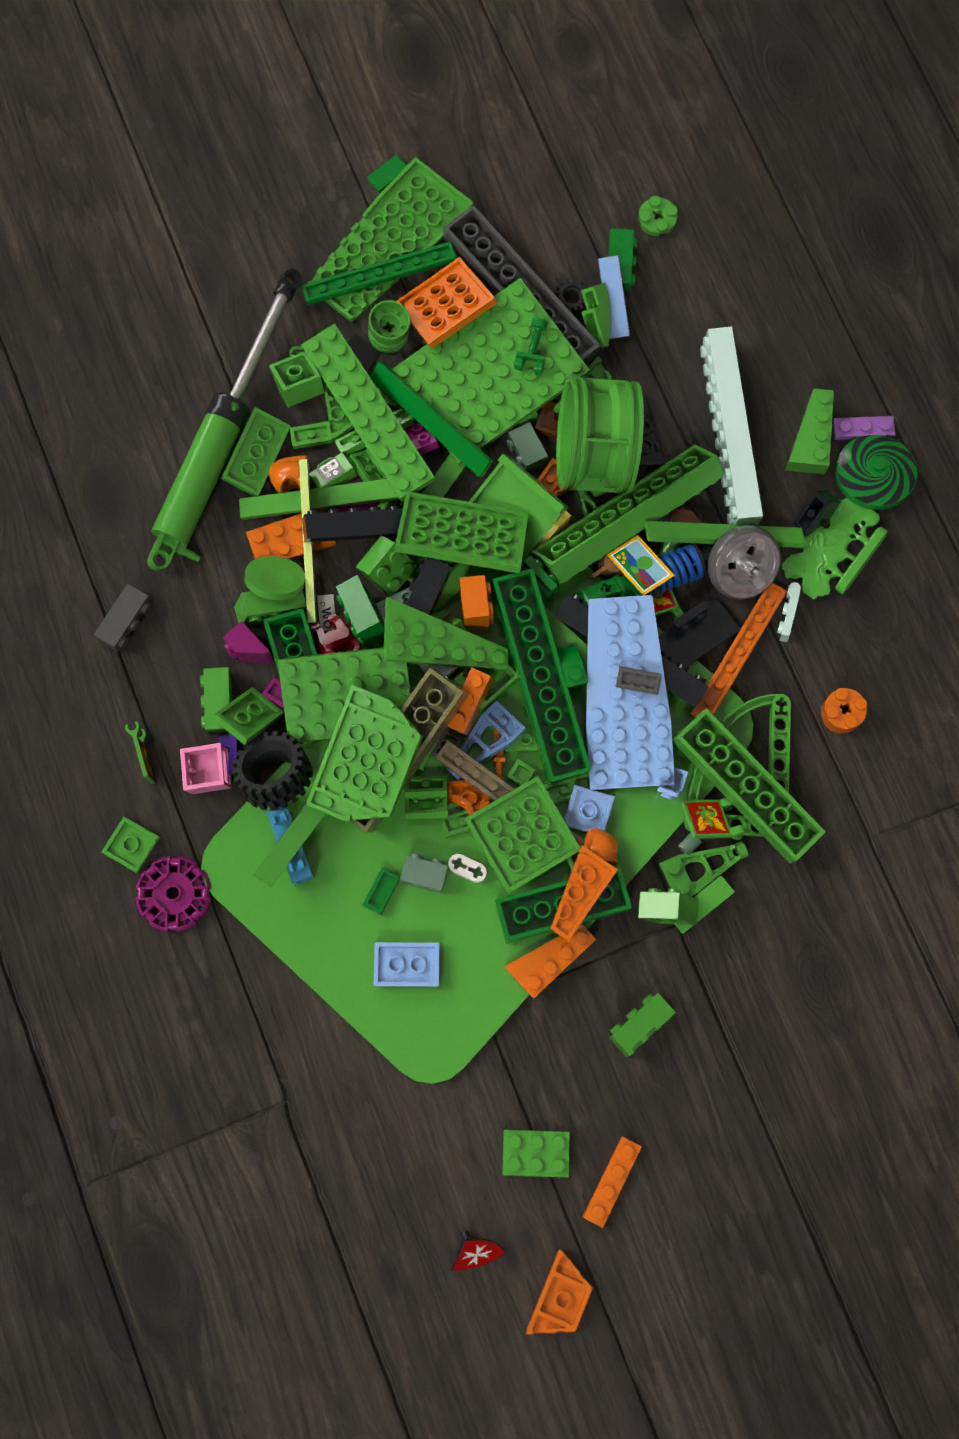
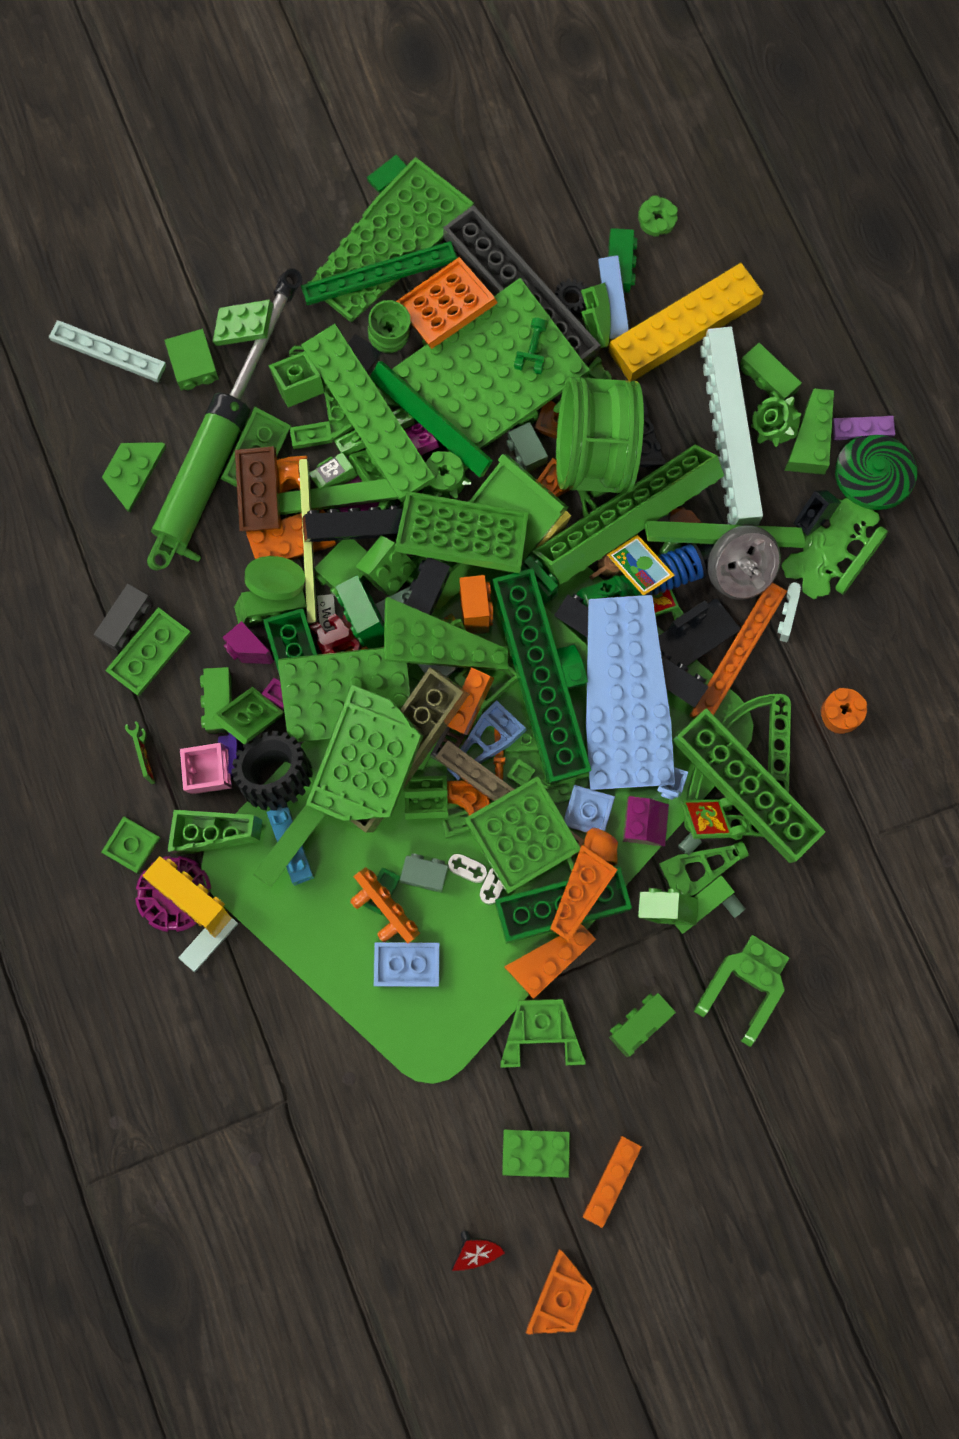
(107, 351): none -> light aqua plate
(131, 470): none -> bright green wing
(148, 652): none -> bright green plate
(187, 895): none -> yellow wedge
(191, 359): none -> bright green brick
(204, 946): none -> light aqua tile
(207, 831): none -> bright green wedge
(243, 322): none -> bright green plate
(257, 489): none -> reddish brown plate
(340, 565): none -> bright green brick
(381, 897): none -> orange plate
(454, 474): none -> bright green brick
(486, 887): none -> white beam
(541, 1023): none -> bright green wing
(638, 680): dark grey plate -> none
(645, 821): none -> magenta slope
(685, 322): none -> yellow brick
(734, 906): none -> sand green hinge
(758, 966): none -> bright green plate
(769, 373): none -> bright green brick
(776, 420): none -> bright green brick

